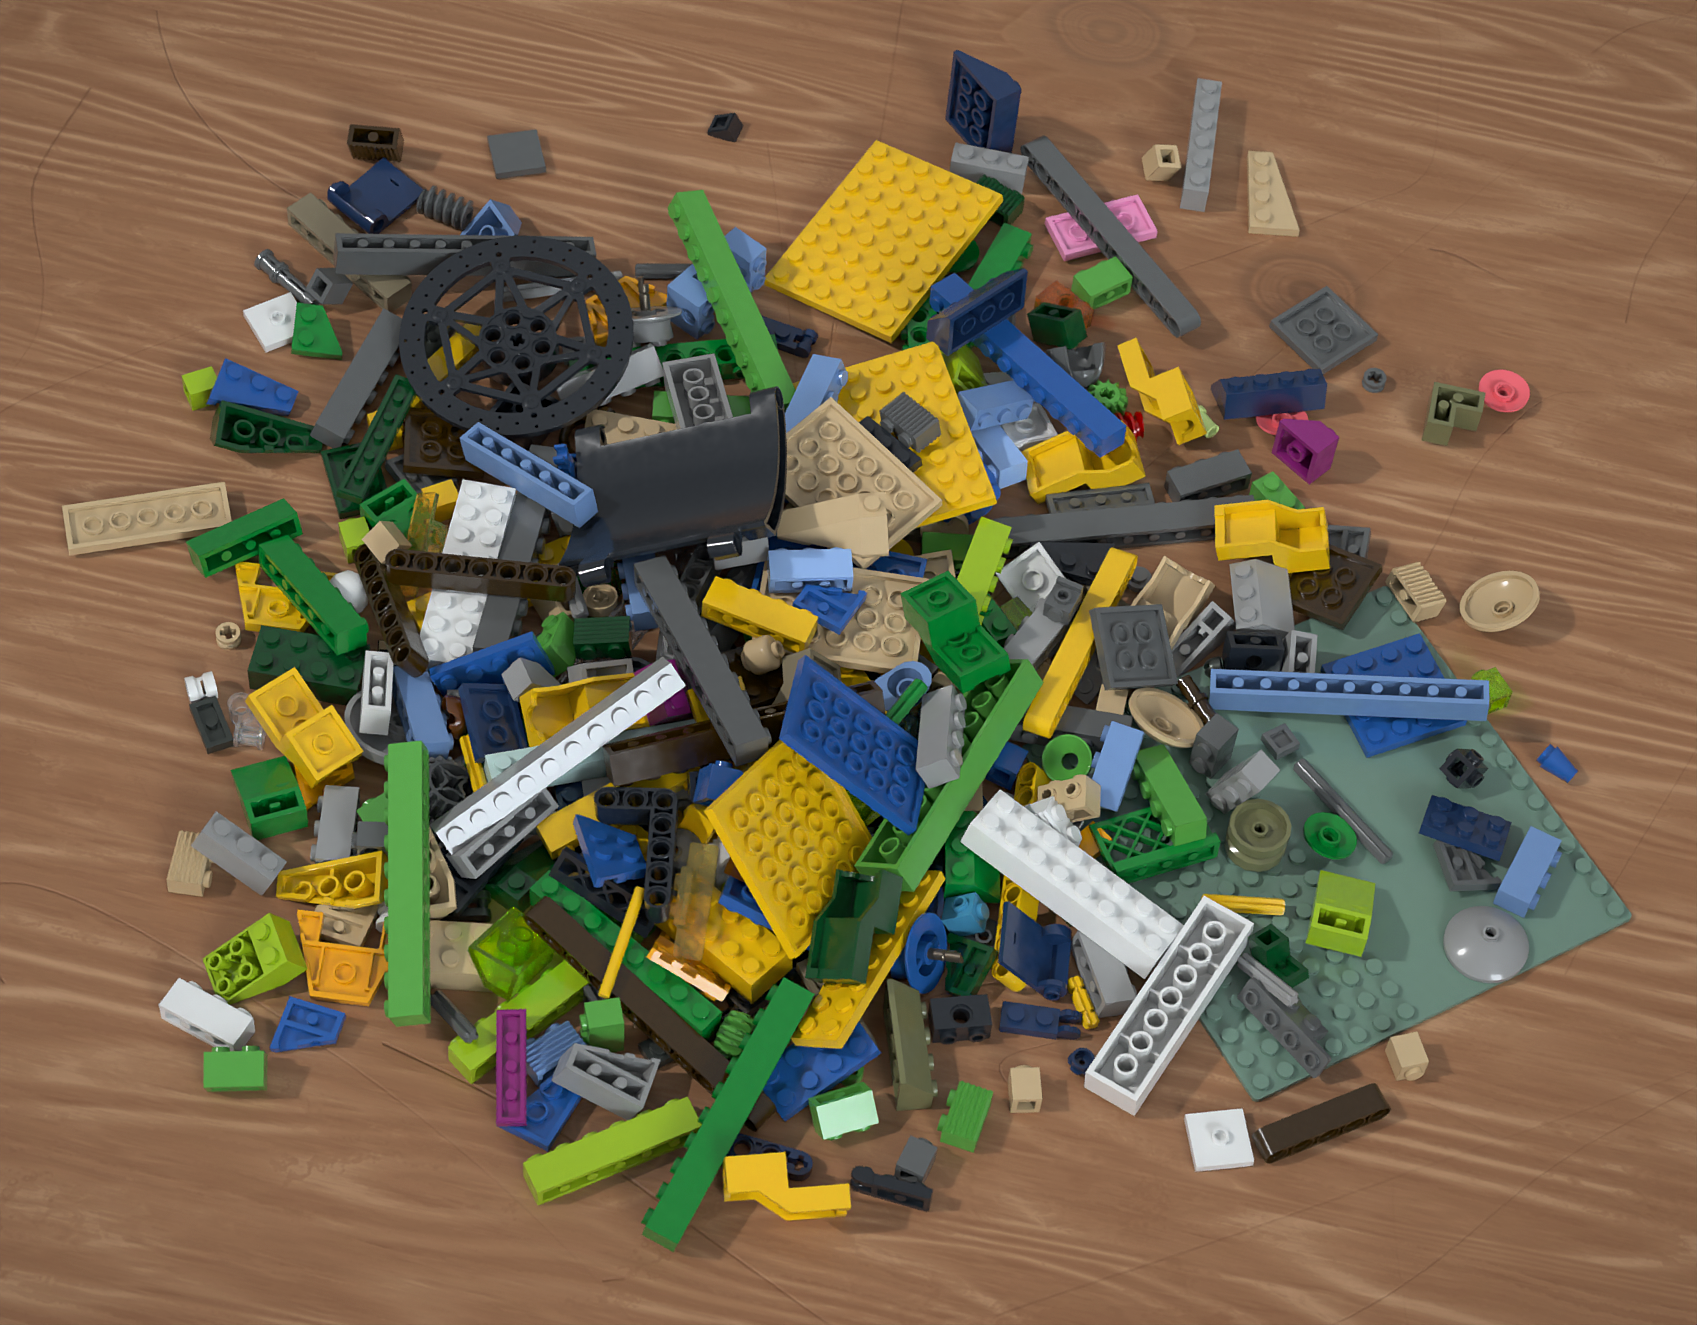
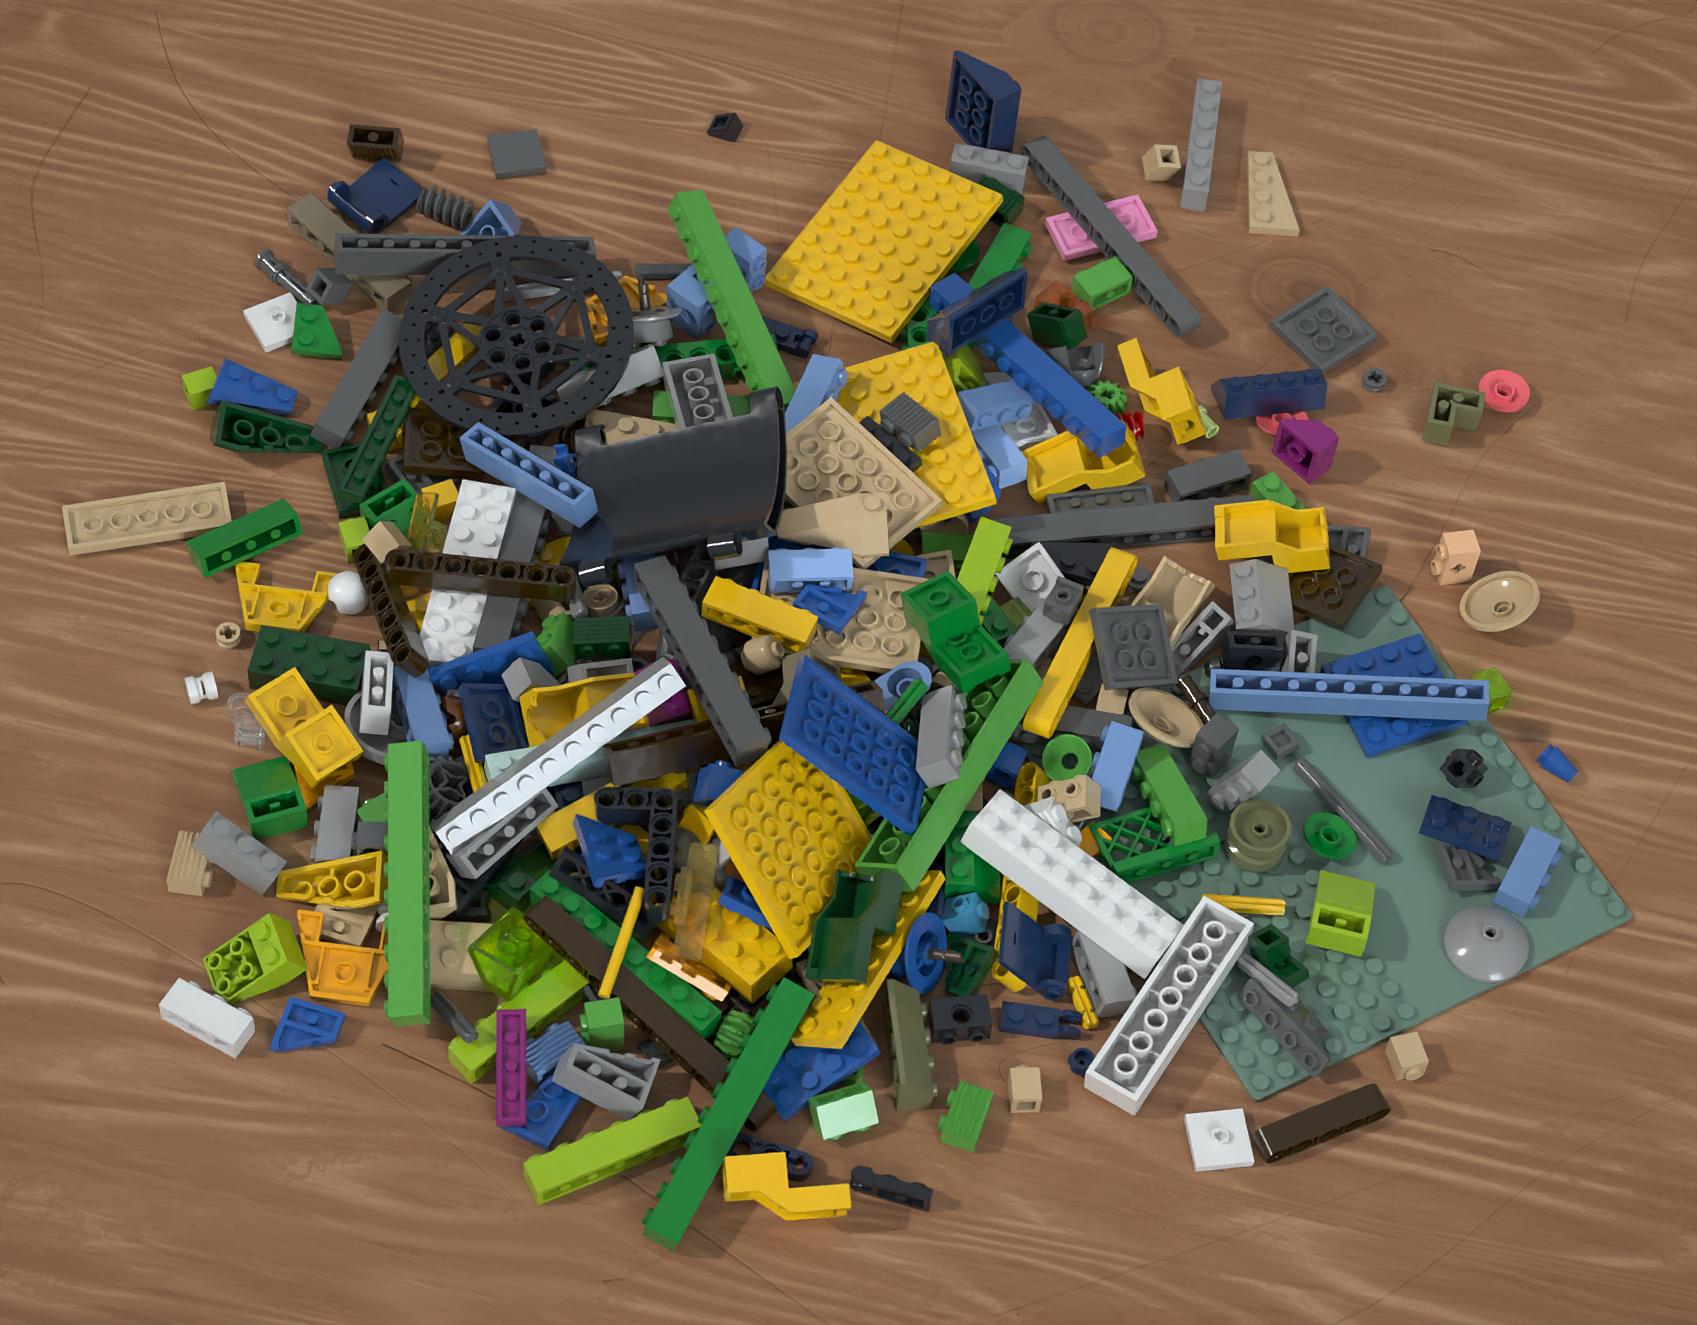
(211, 724): pearl dark grey plate -> none
(235, 1069): bright green brick -> none
(313, 595): green brick -> none
(915, 1160): dark grey brick -> none
(1416, 591): tan brick -> none
(1456, 557): none -> light nougat brick

